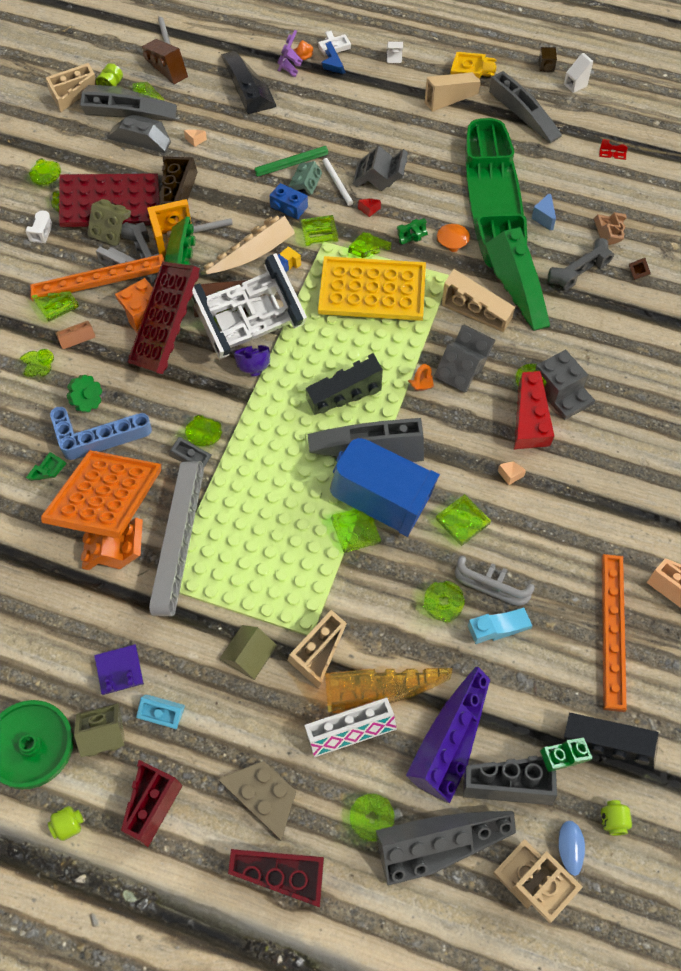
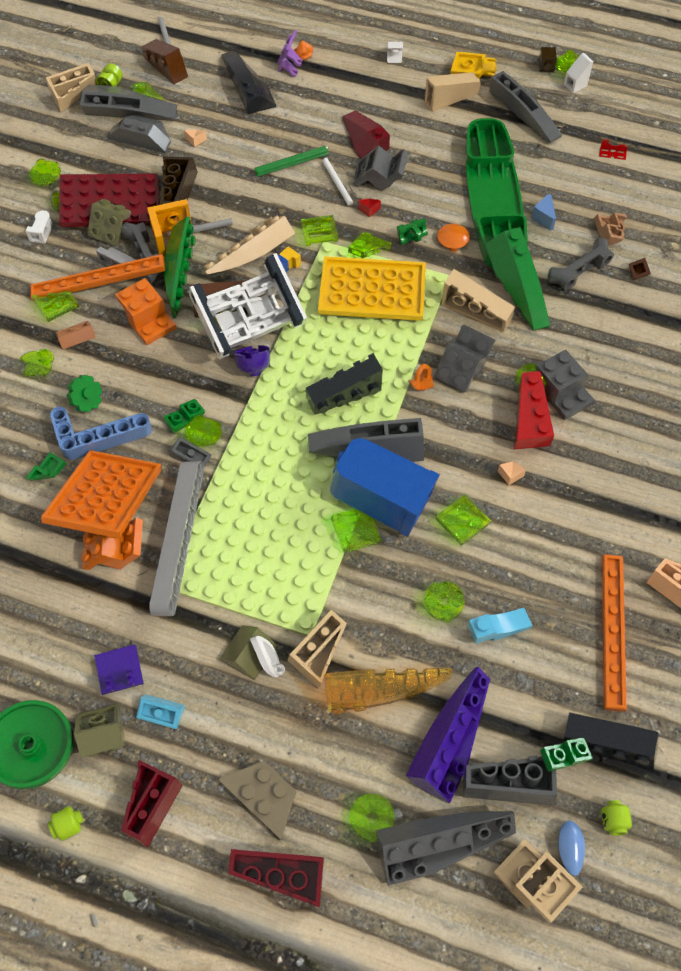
(163, 316): dark red plate -> none
(186, 413): none -> green slope
(267, 656): none -> white arm
(288, 201): blue brick -> none
(306, 177): sand green bracket -> none
(333, 61): blue slope -> none
(339, 43): white plate -> none
(350, 727): white brick -> none
(365, 133): none -> dark red wedge
(492, 586): light grey piece -> none
(566, 60): none -> clear neon green dish

